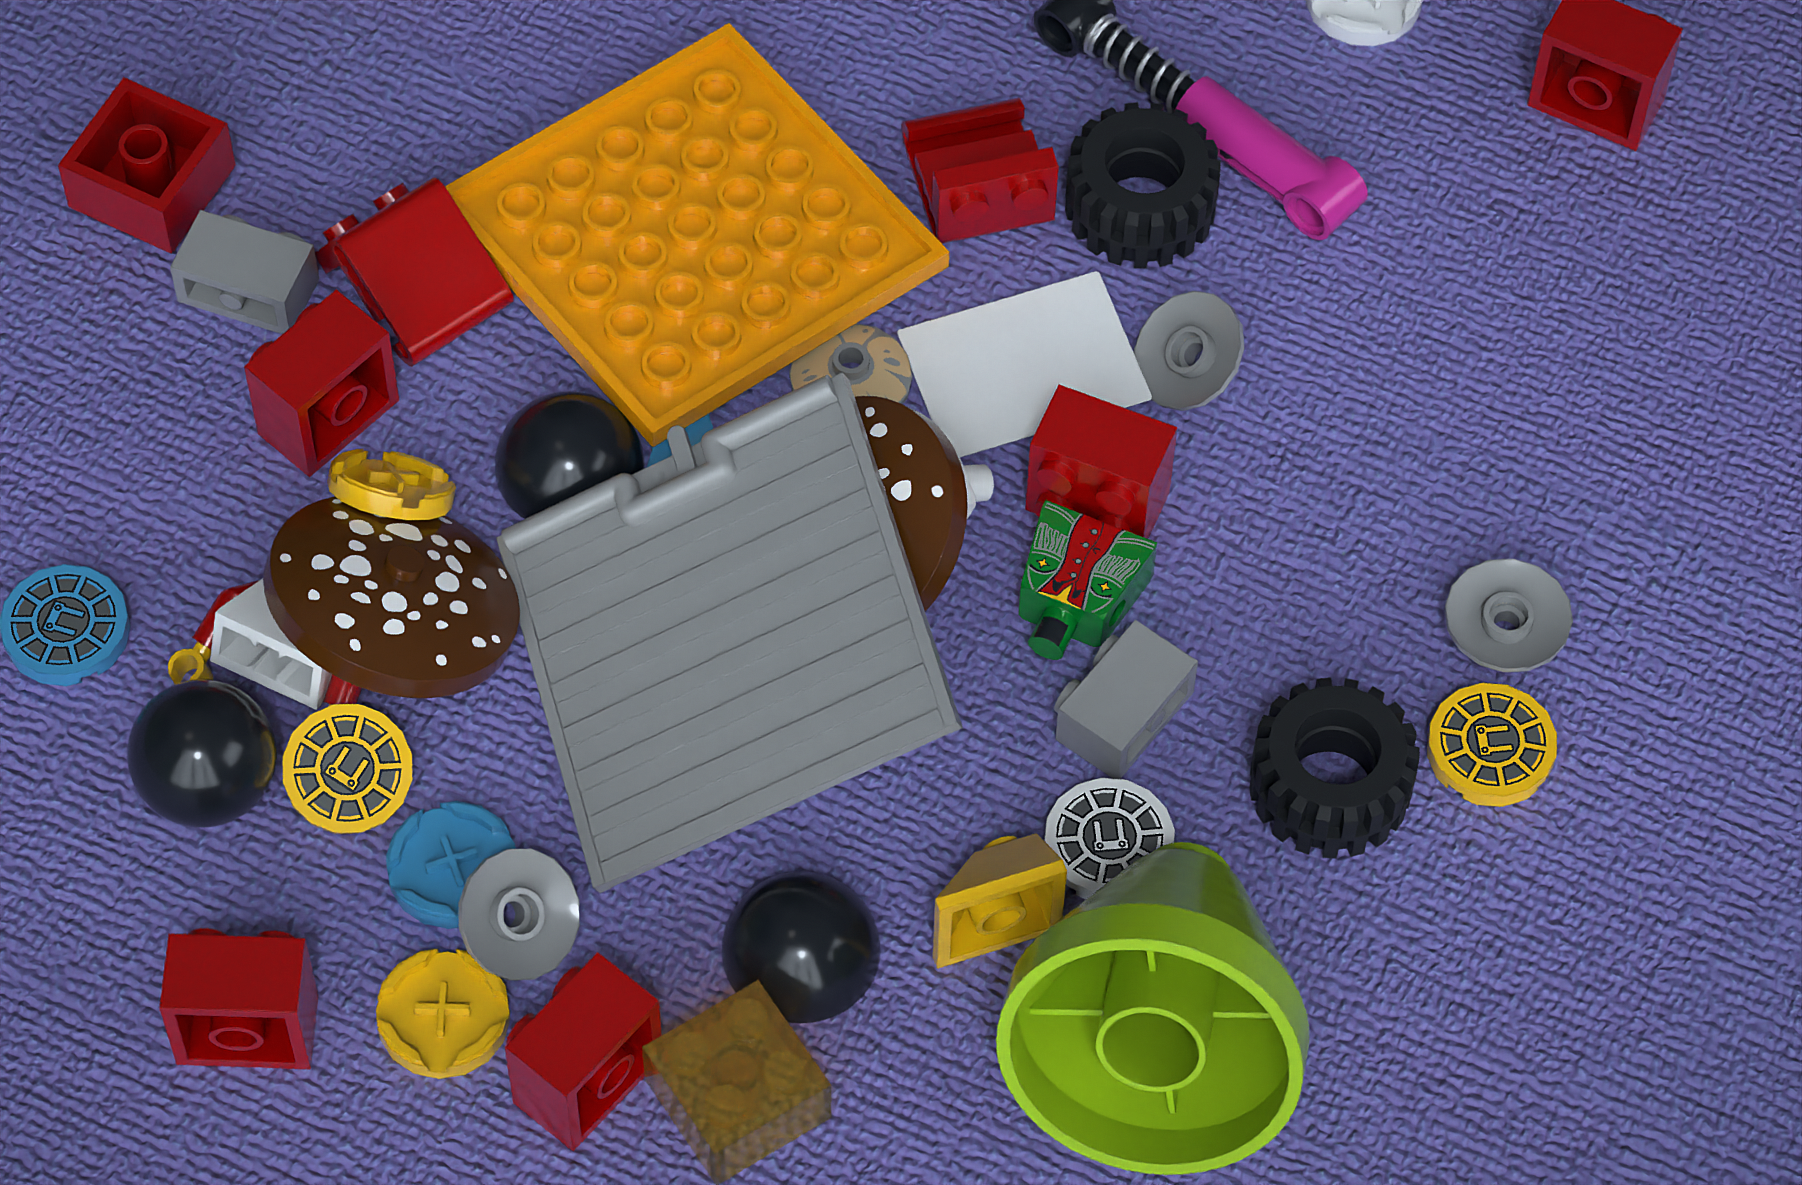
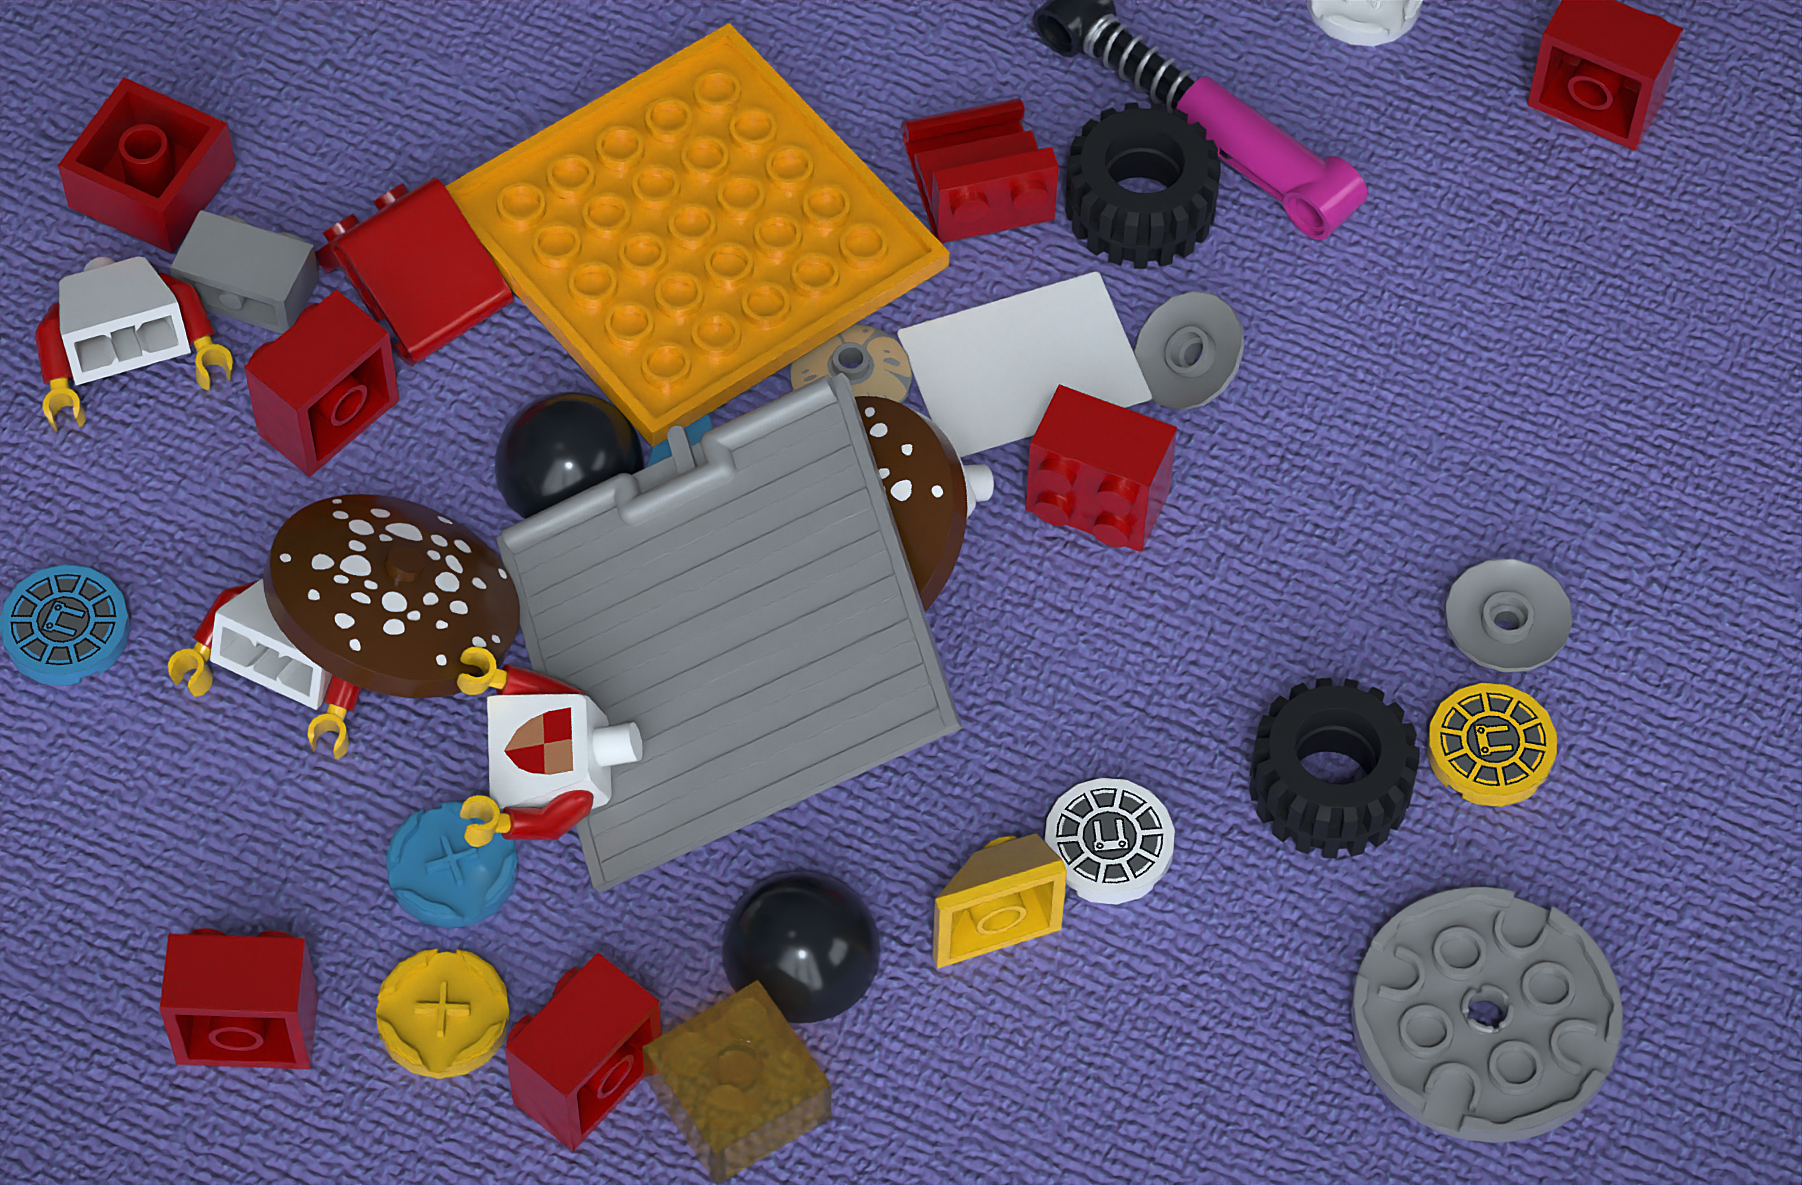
(118, 321): none -> white torso
(201, 753): black piece -> none
(347, 769): tile -> none
(391, 487): yellow tile -> none
(543, 920): light grey dish -> none
(545, 753): none -> torso
(1080, 579): torso -> none
(1124, 699): light grey brick -> none
(1157, 1021): lime cone -> none
(1466, 1075): none -> light grey plate

